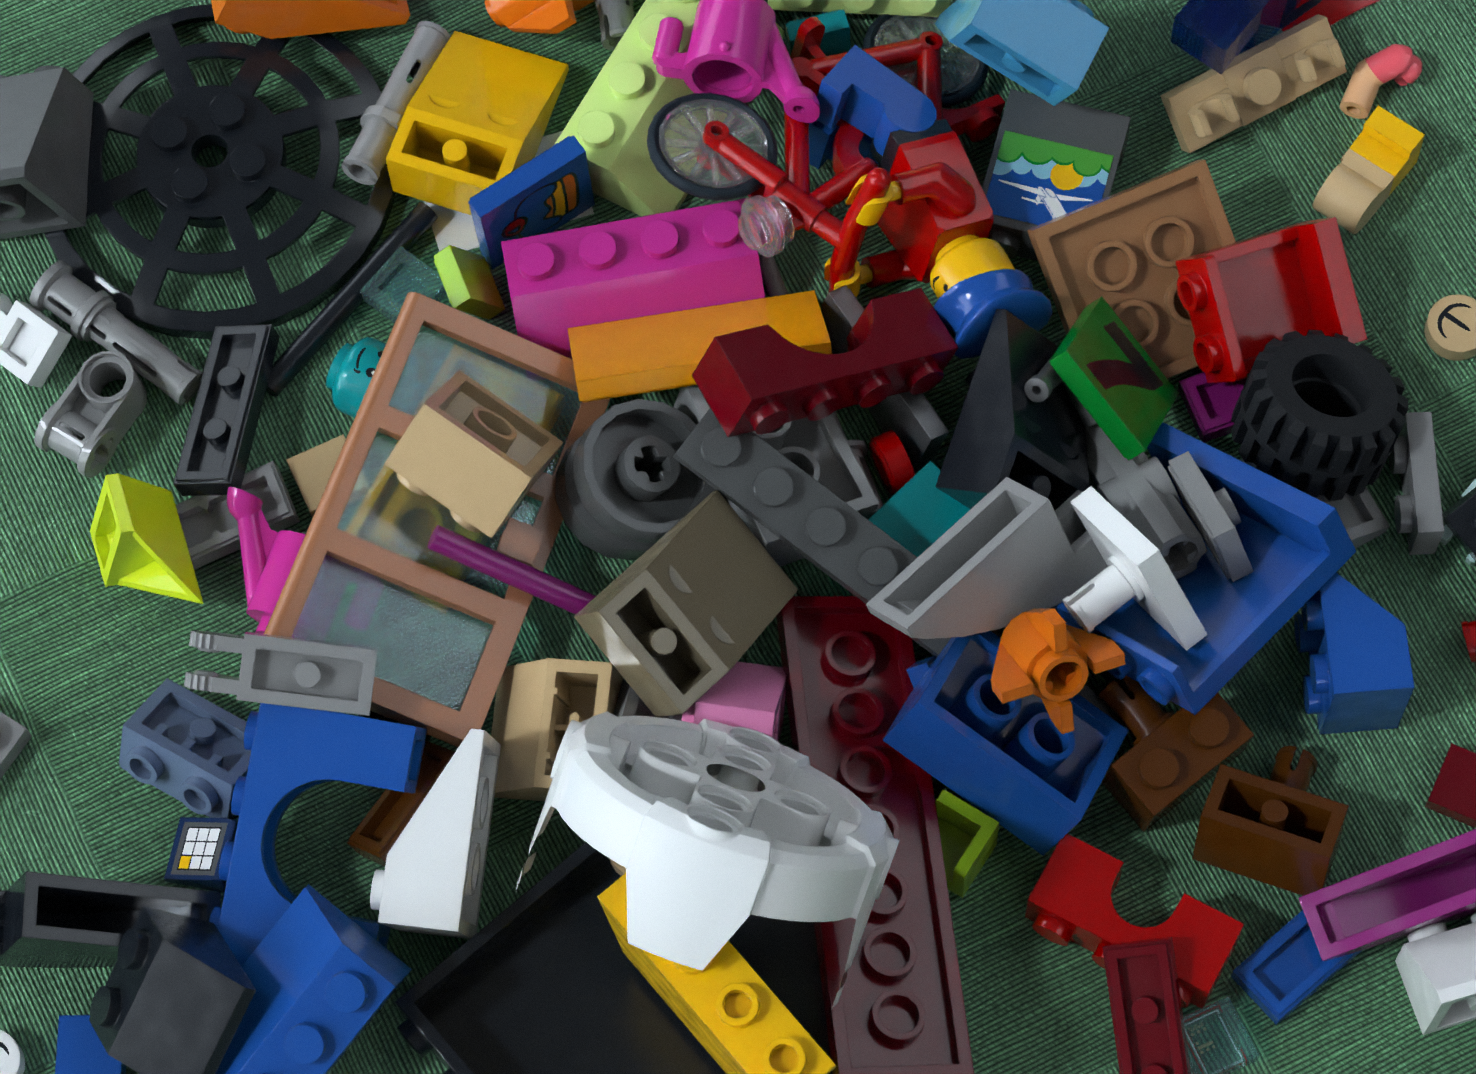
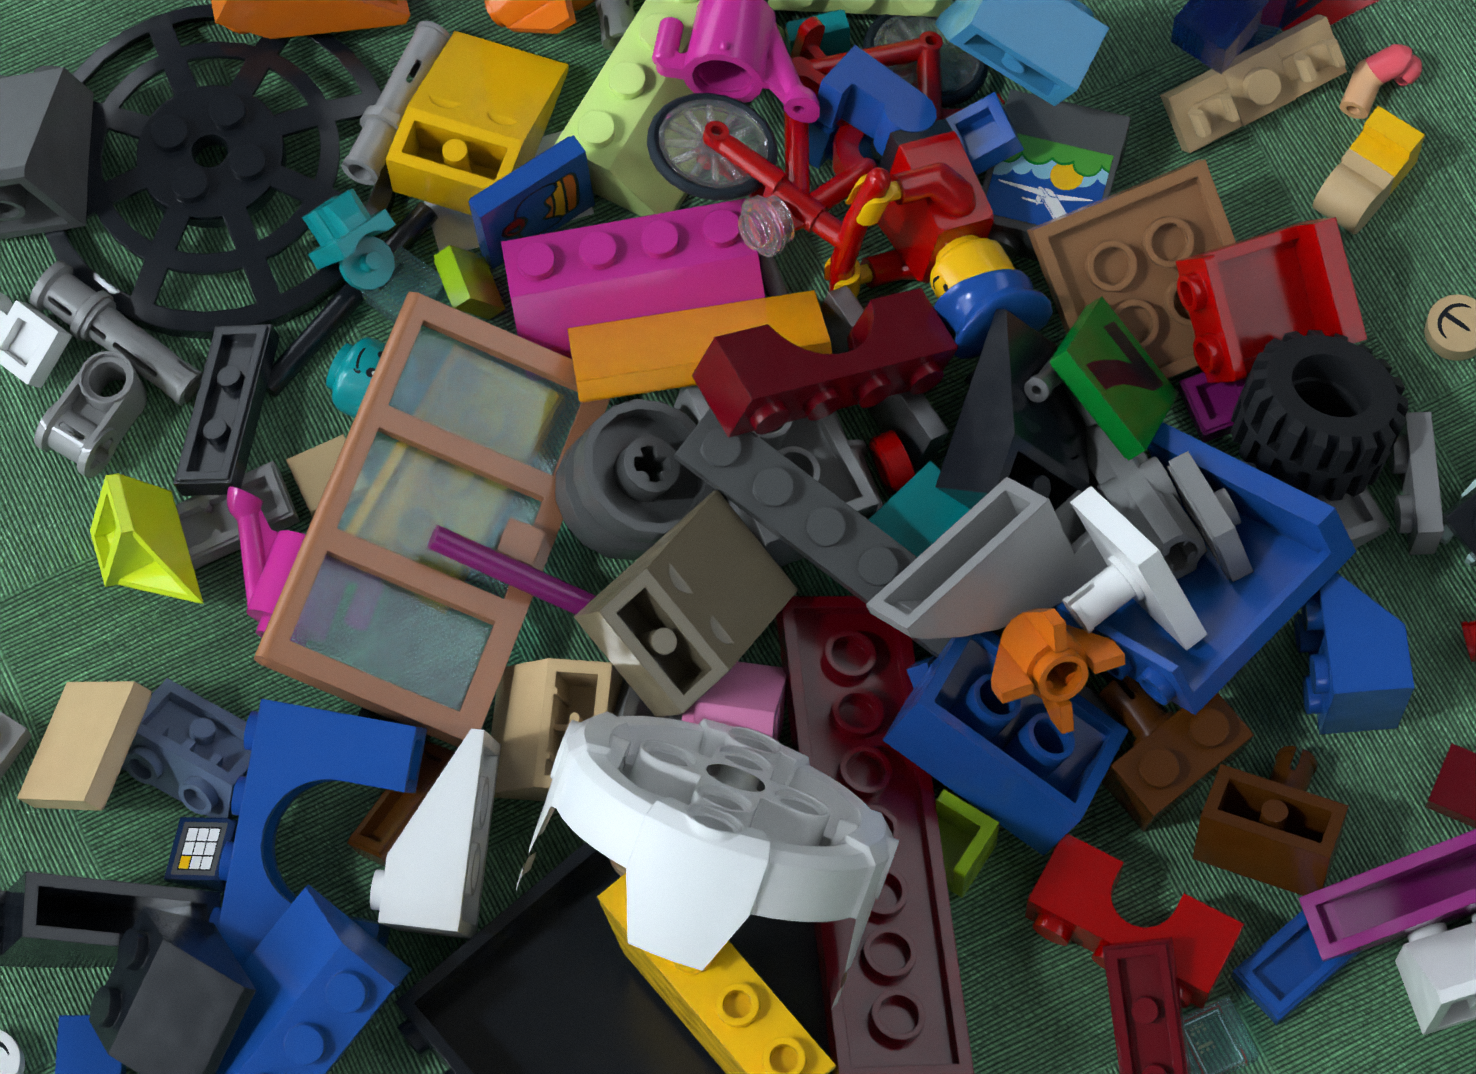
(85, 745): none -> tan tile
(290, 671): light grey hinge -> none
(347, 237): none -> teal hips
(472, 454): tan slope -> none
(986, 133): none -> blue plate

